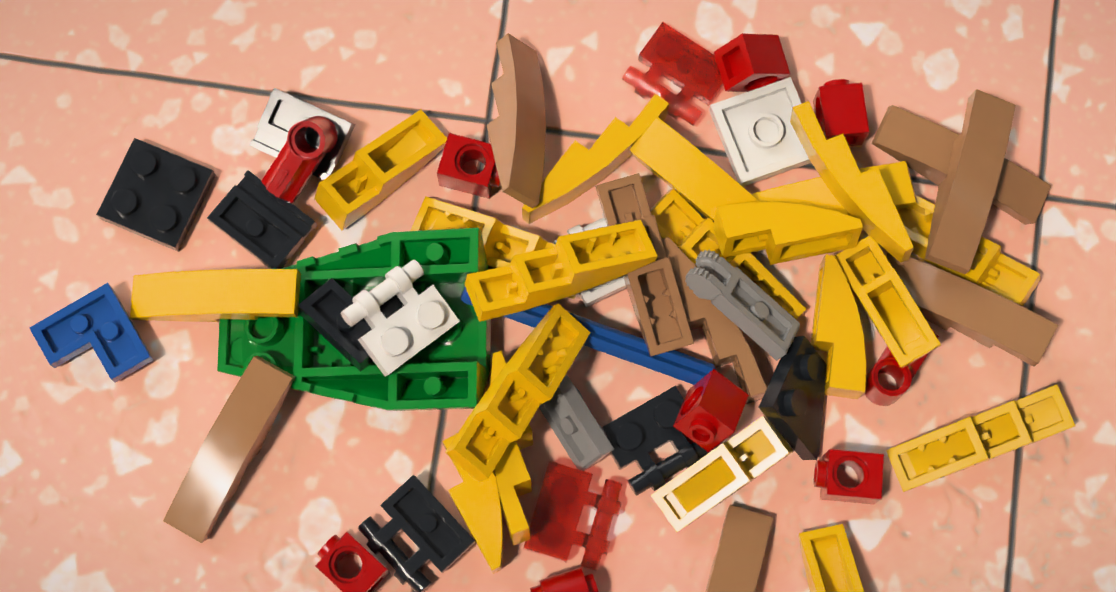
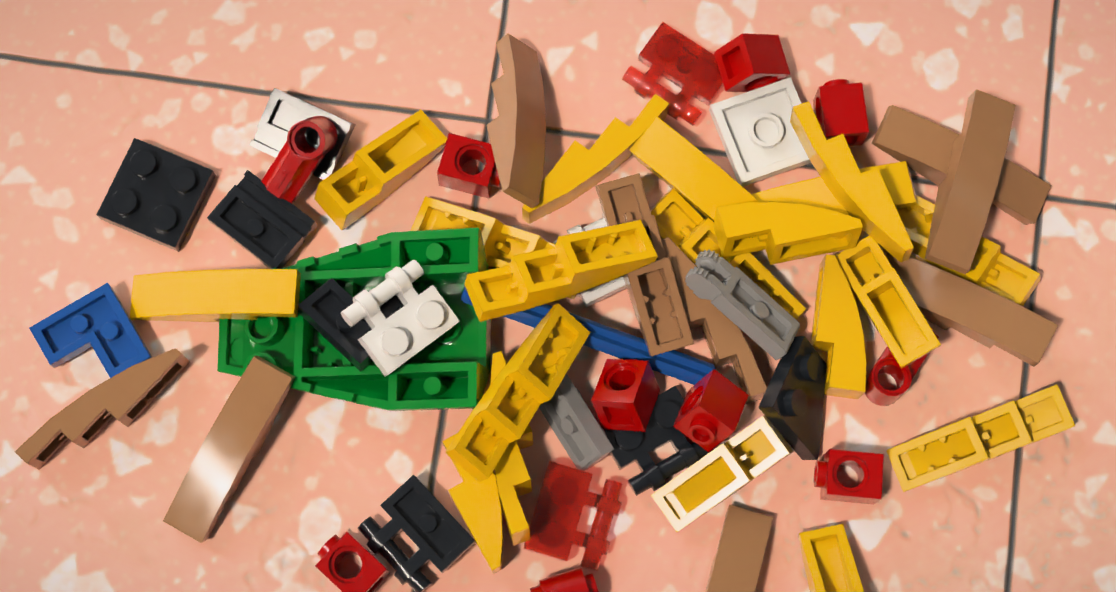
(119, 397): none -> medium nougat slope
(625, 394): none -> red brick

